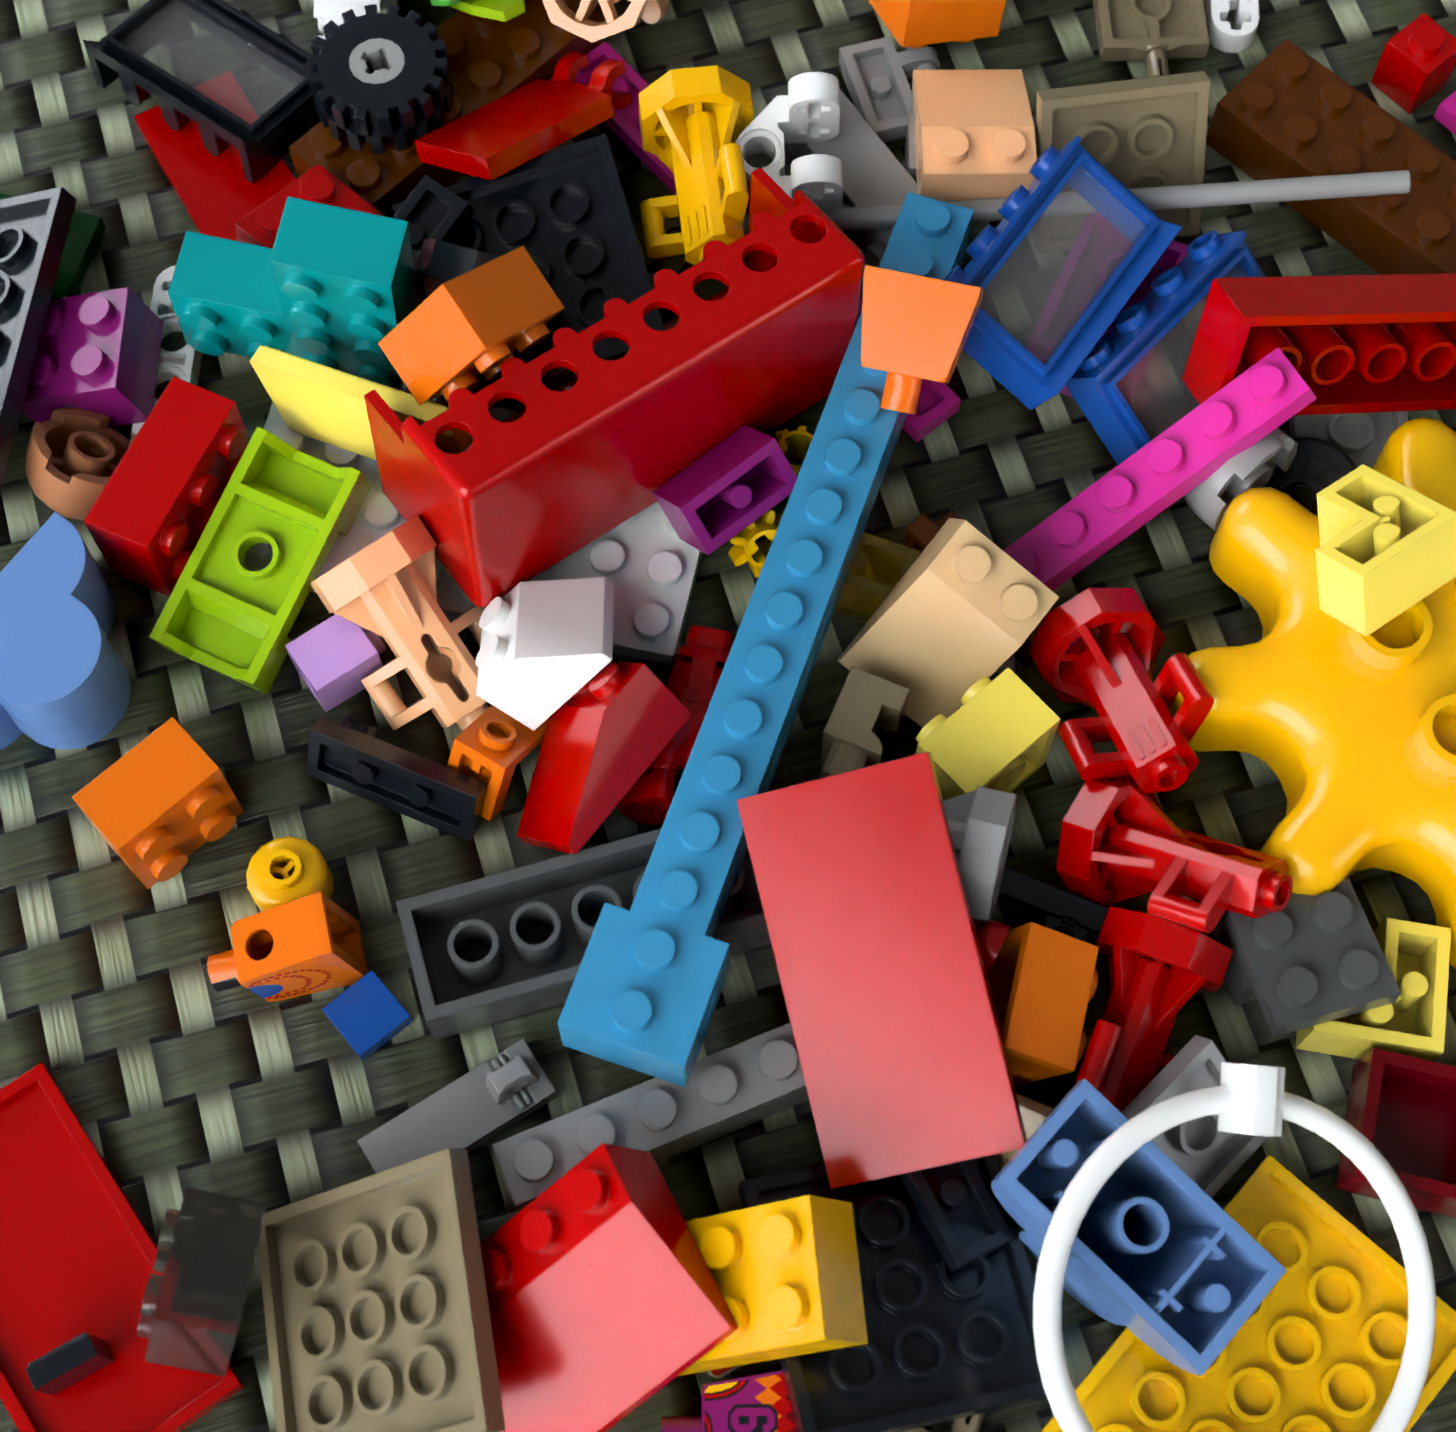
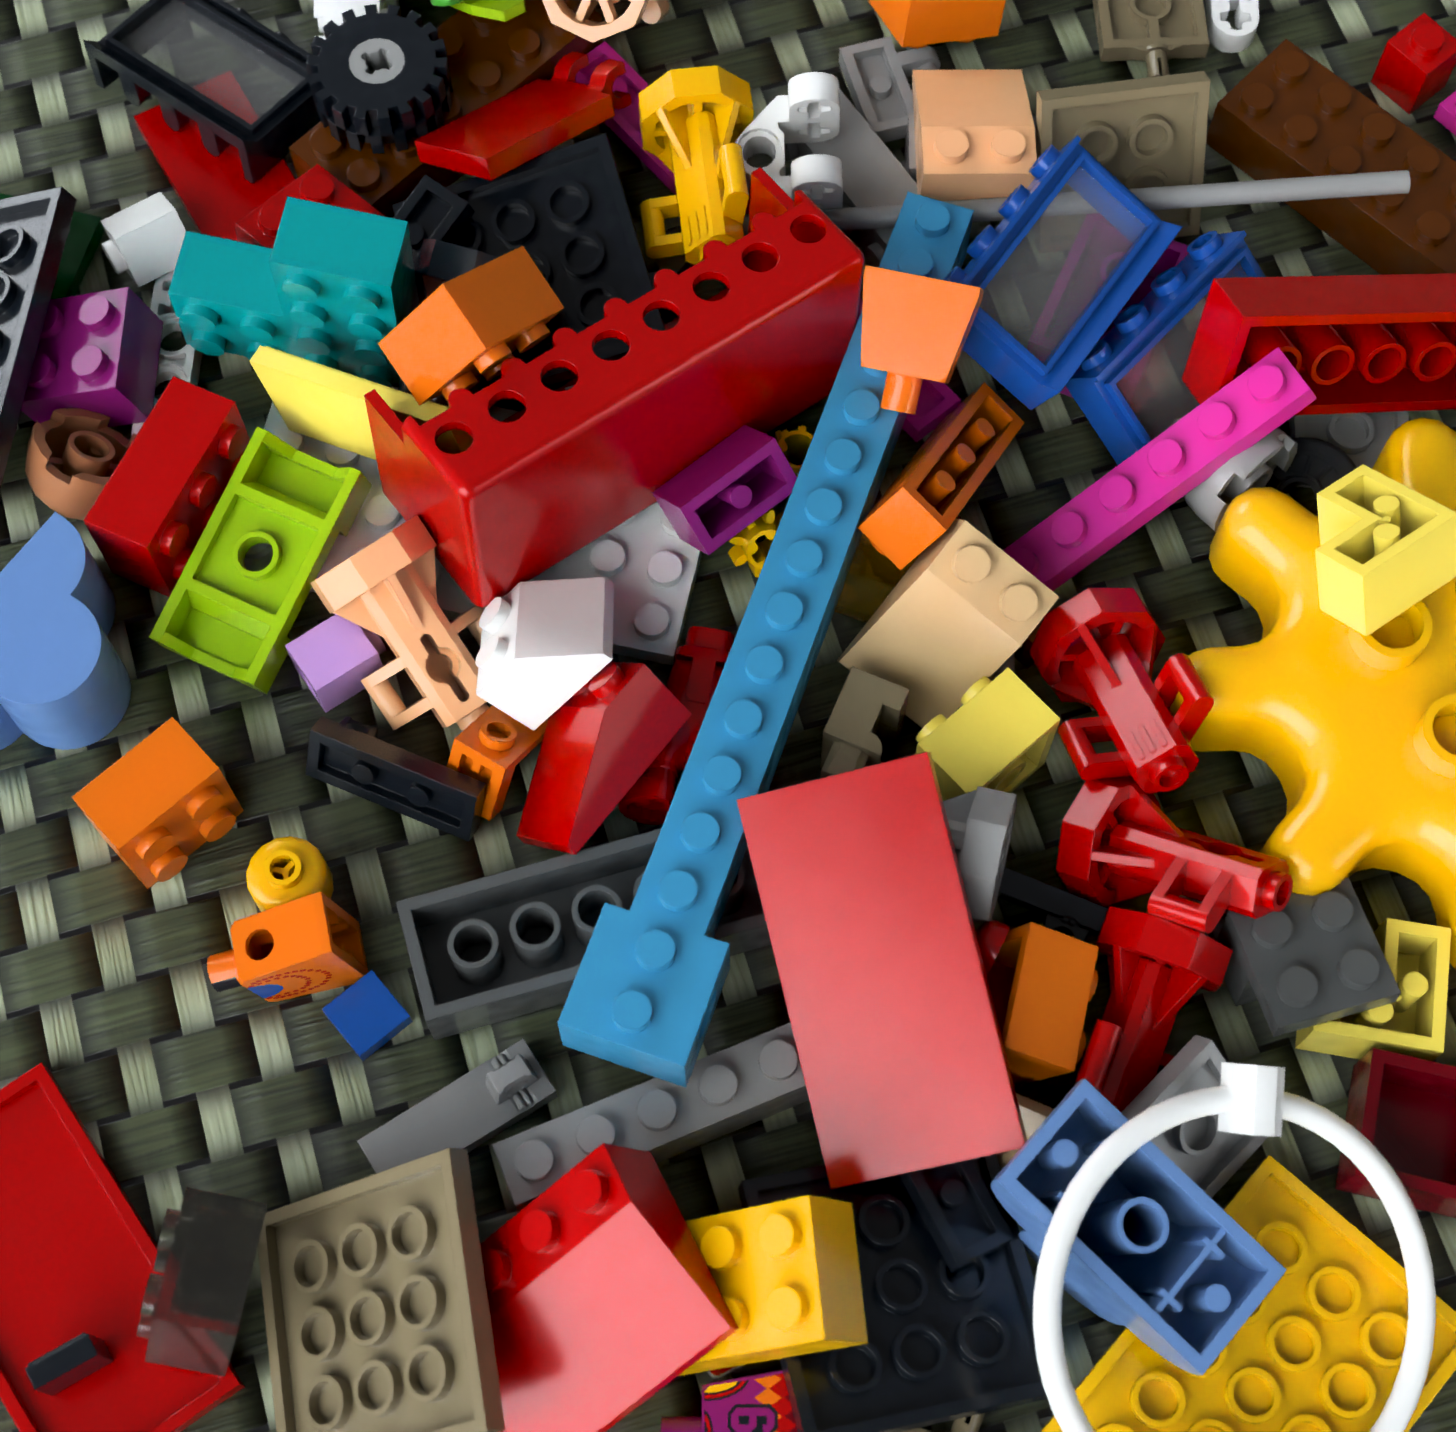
(144, 239): none -> white brick
(941, 477): none -> orange brick

